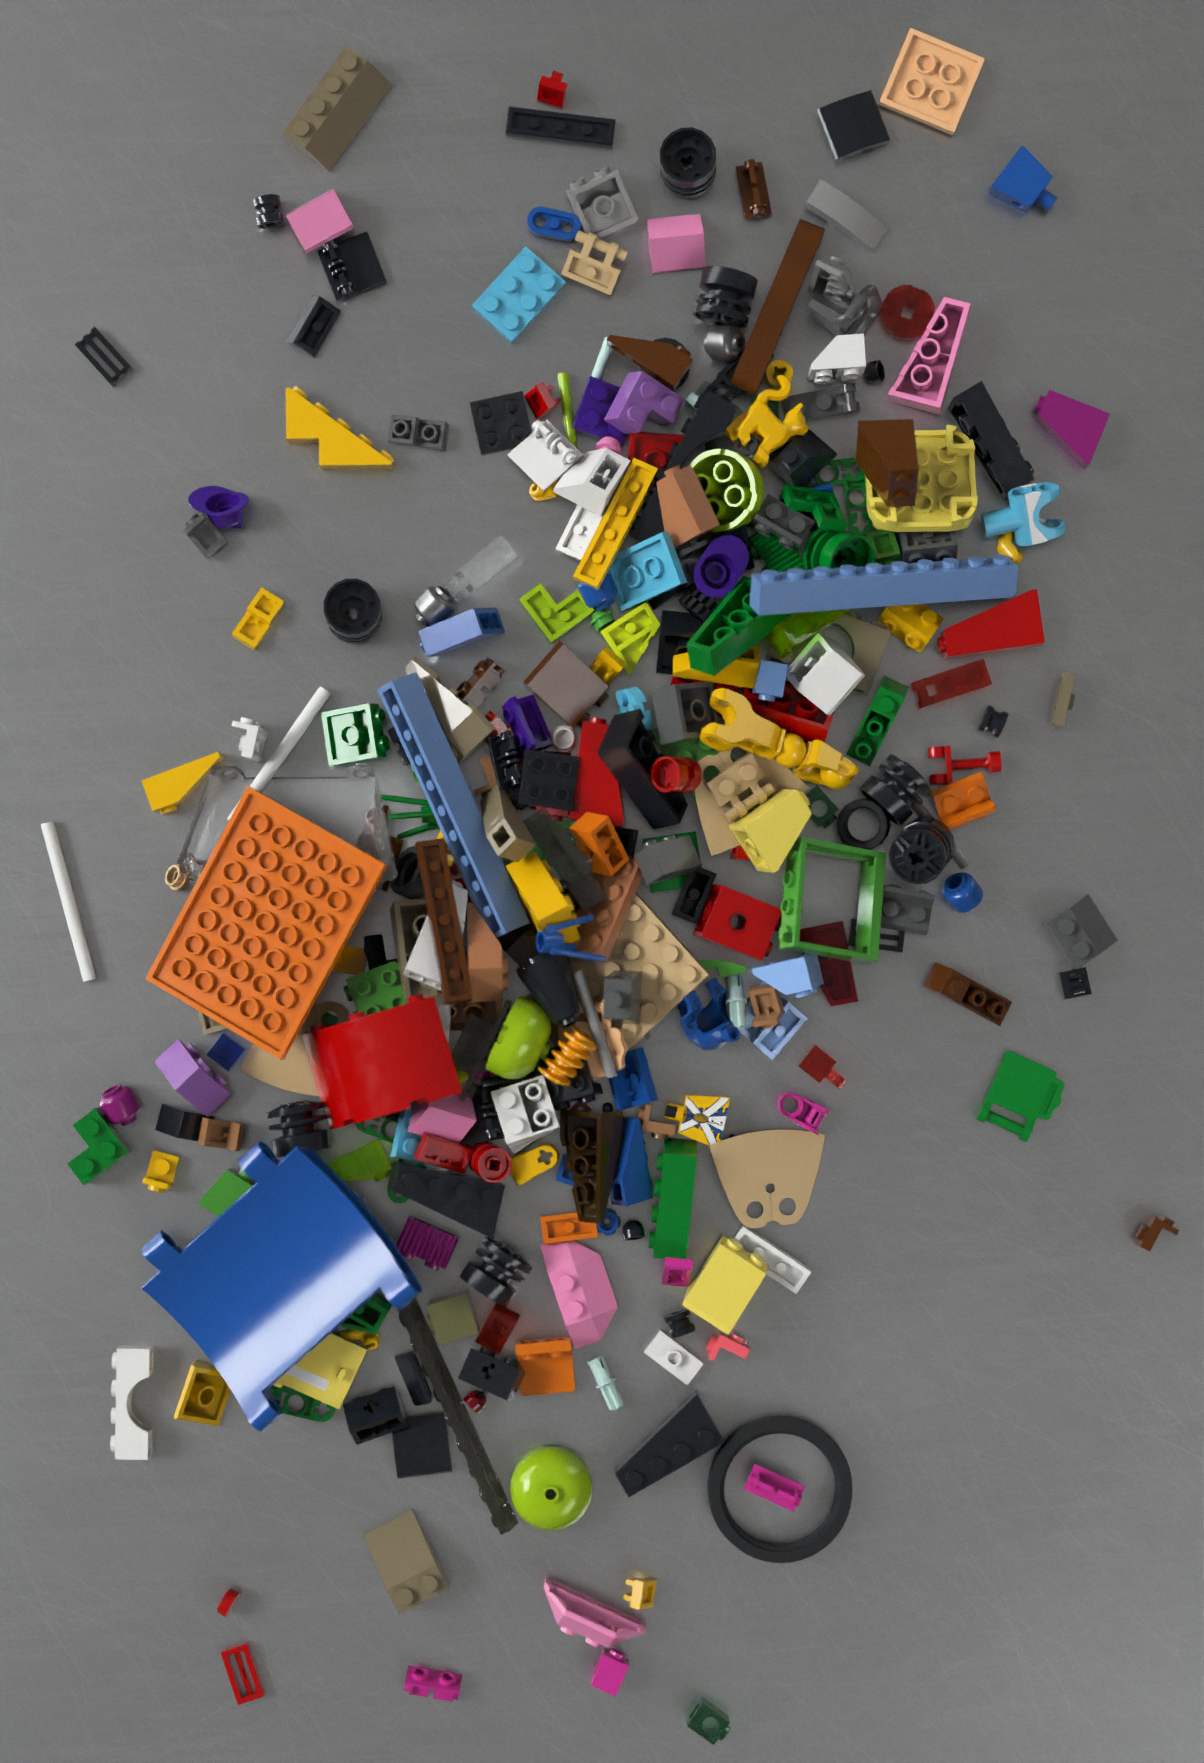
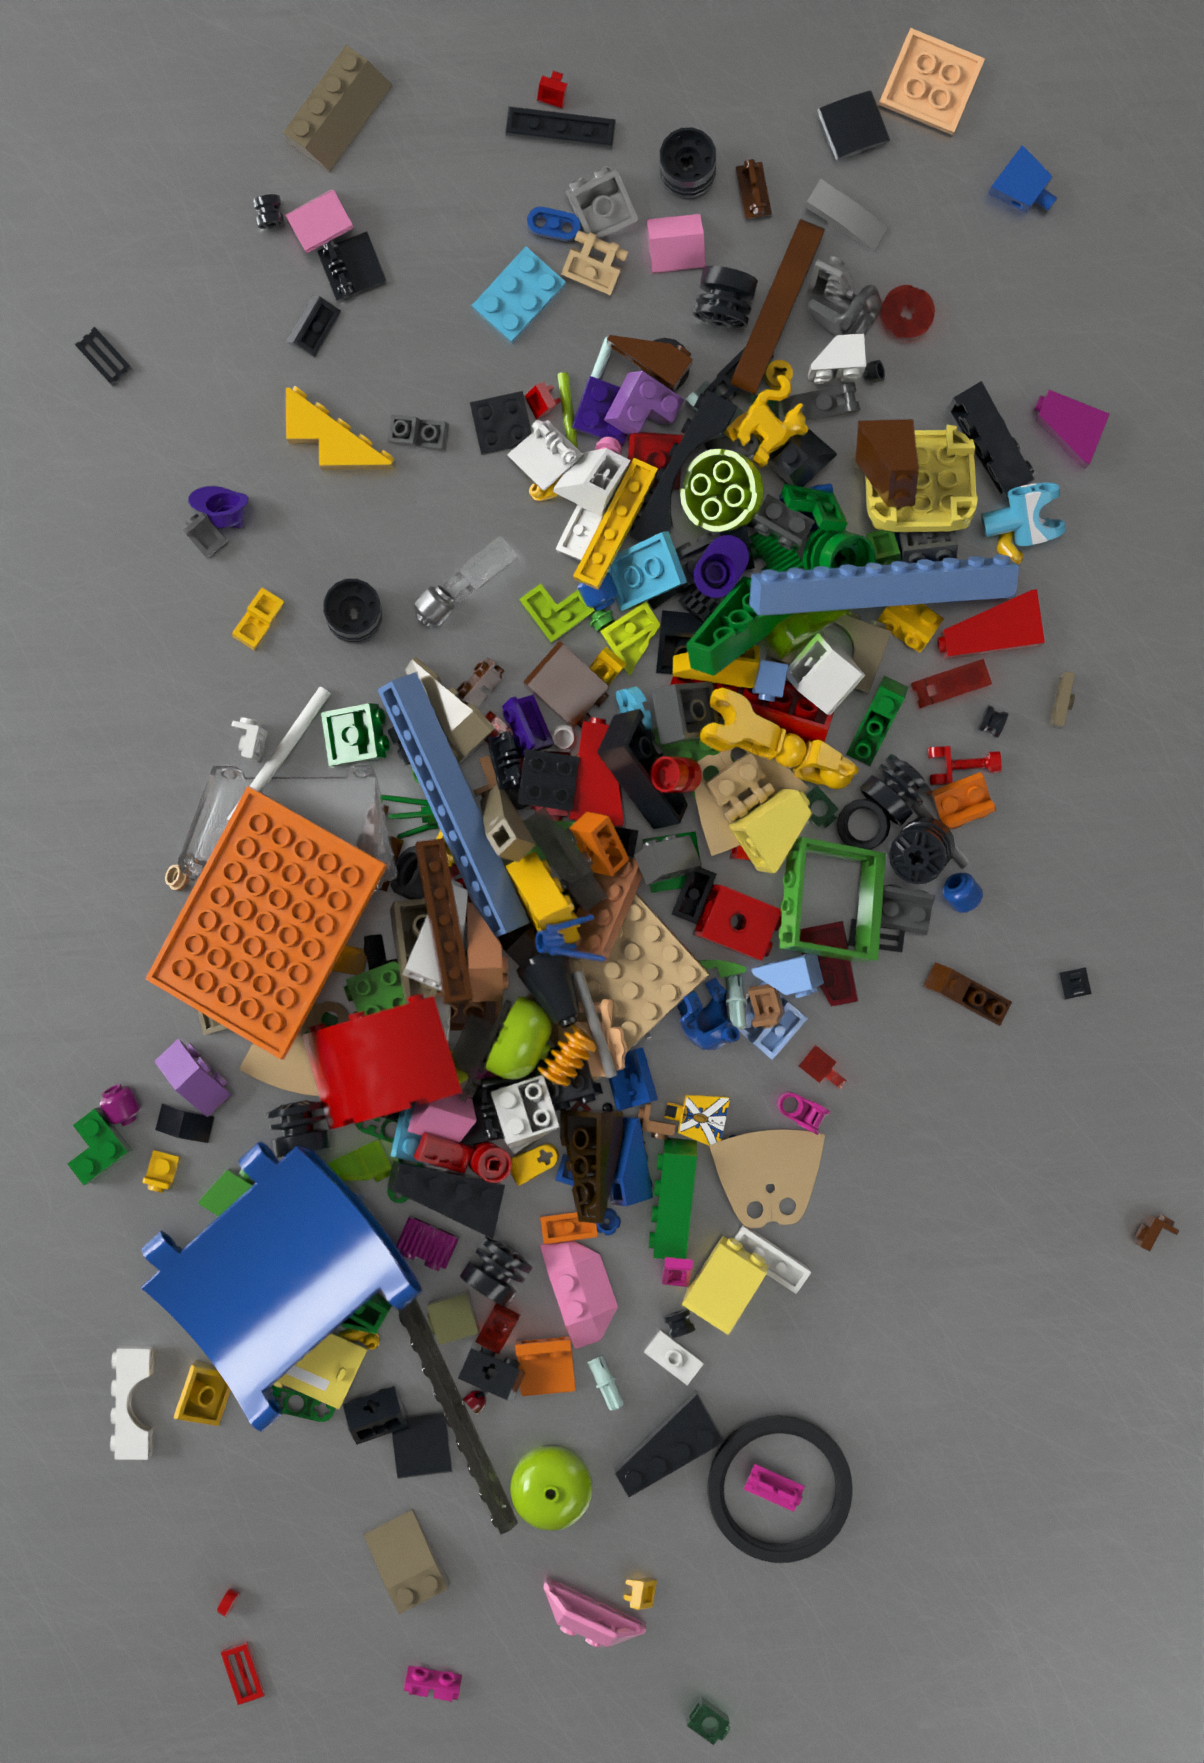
(68, 901): white piece -> none
(176, 785): yellow slope -> none
(221, 1134): medium nougat bracket -> none
(226, 1052): clear blue plate -> none
(414, 1377): black slope -> none
(461, 631): slope -> none
(610, 1671): dark pink brick -> none
(622, 997): dark grey torso -> none
(633, 1230): black hinge -> none
(684, 506): nougat slope -> none
(724, 343): flat silver head -> none
(734, 1344): coral bracket -> none
(849, 484): green beam -> none
(929, 370): bright pink wedge -> none
(1022, 1089): green piece -> none
(1080, 932): dark grey slope -> none

